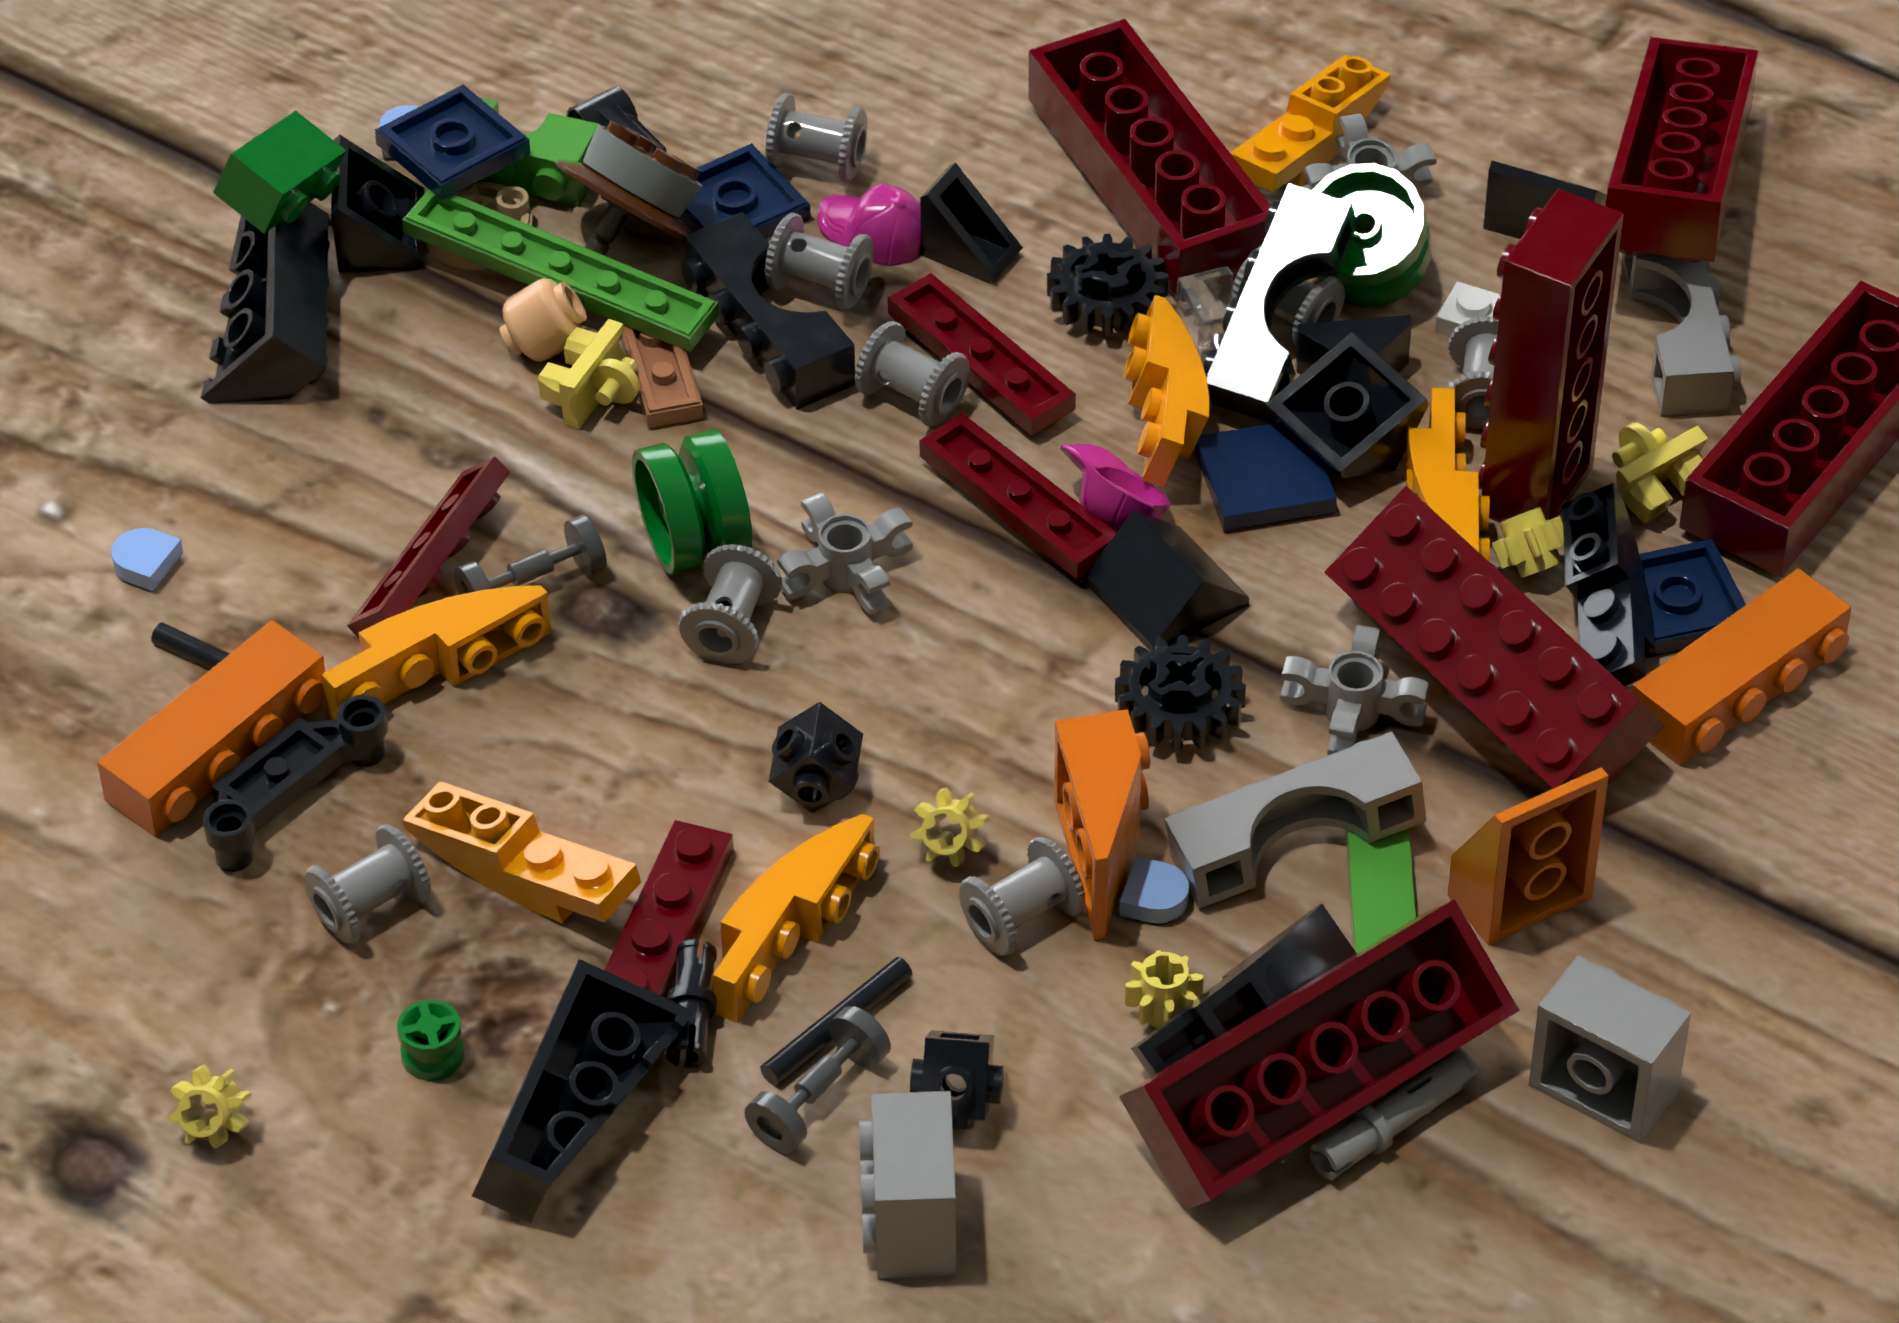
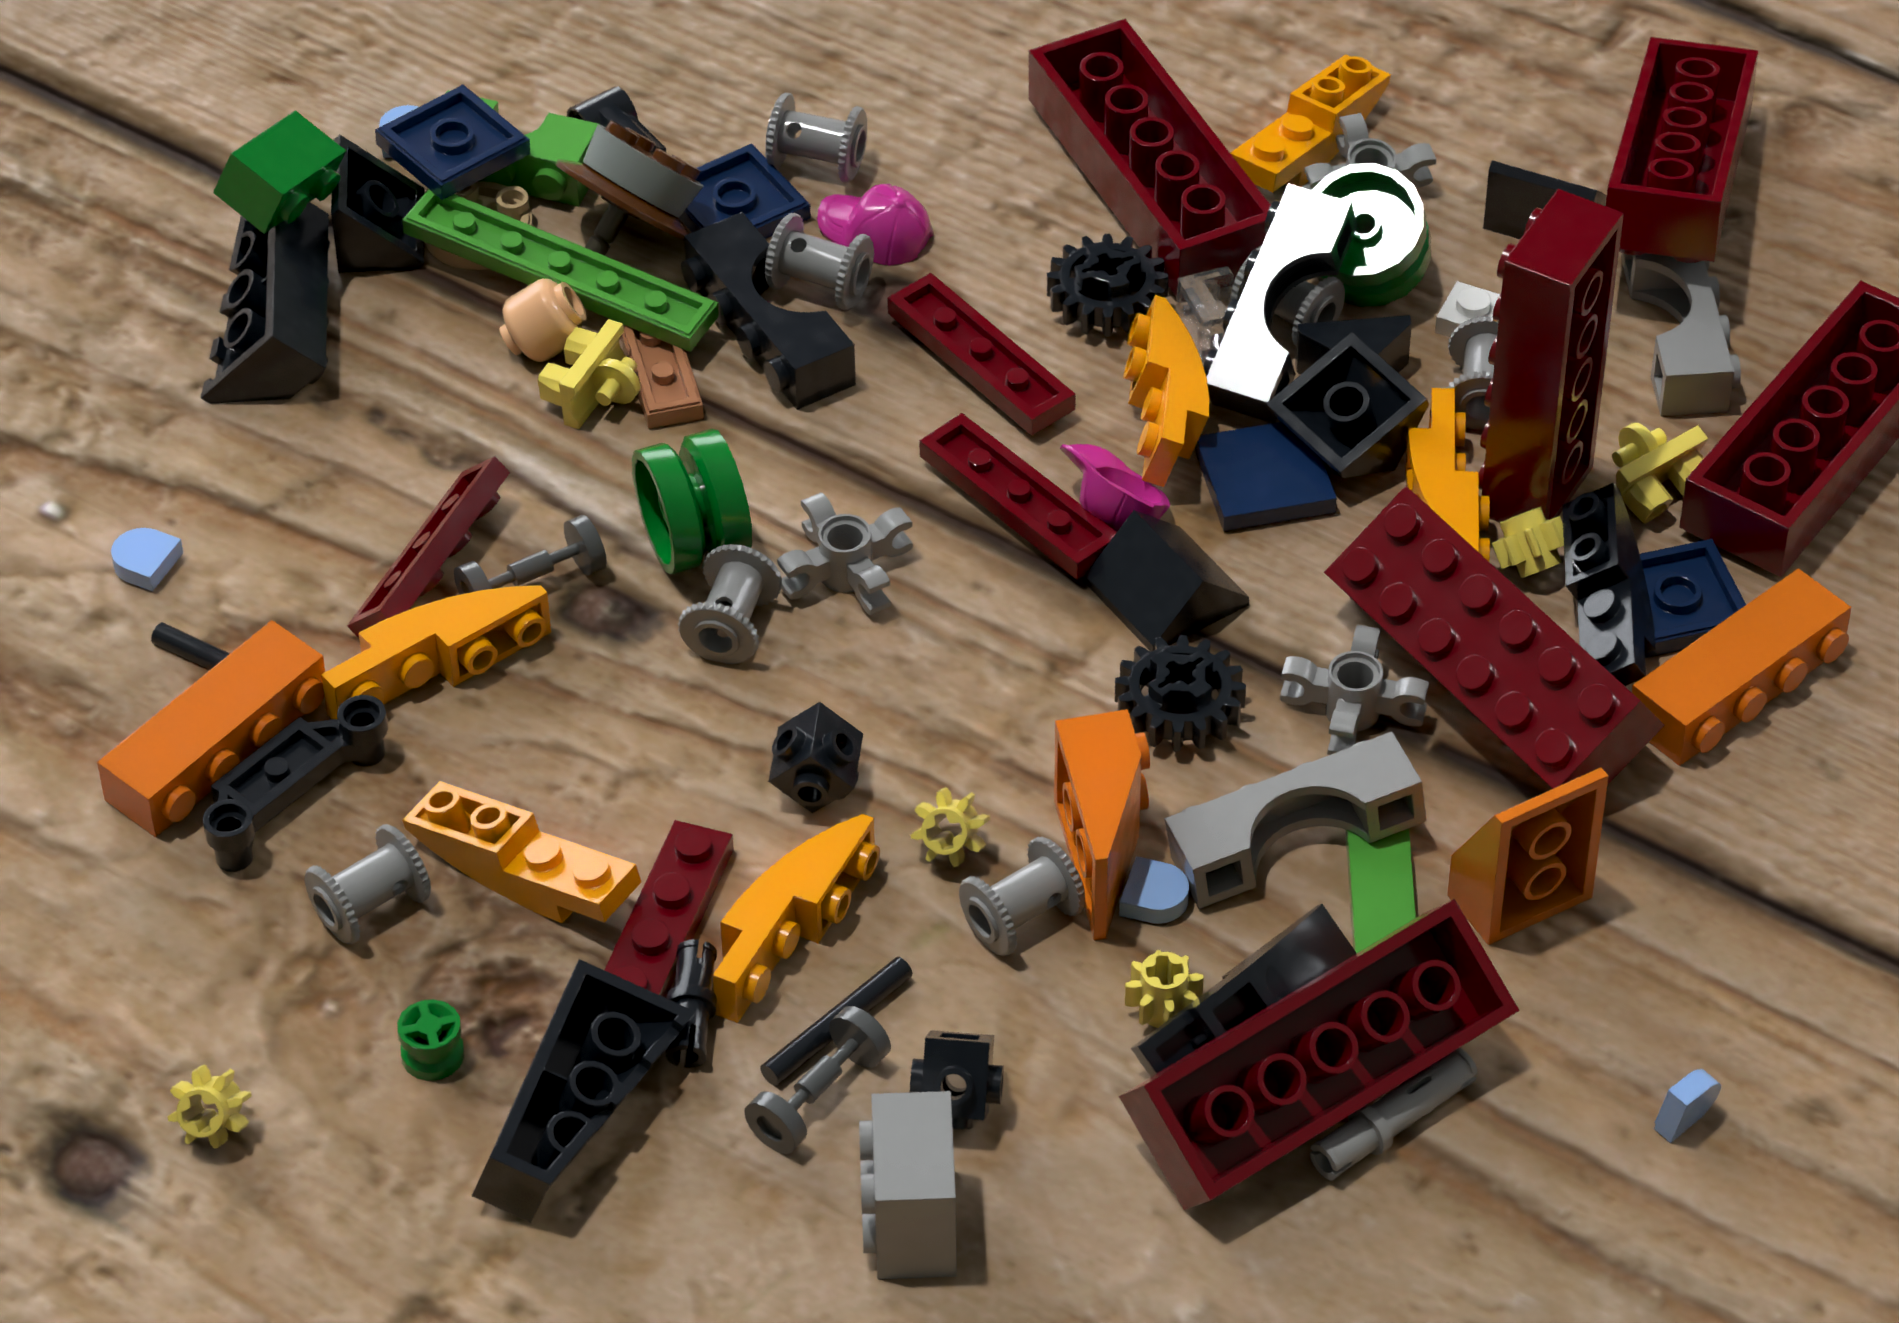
(893, 364): light grey hose -> none
(963, 228): black slope -> none
(1609, 1048): light grey brick -> none
(1686, 1103): none -> light blue tile

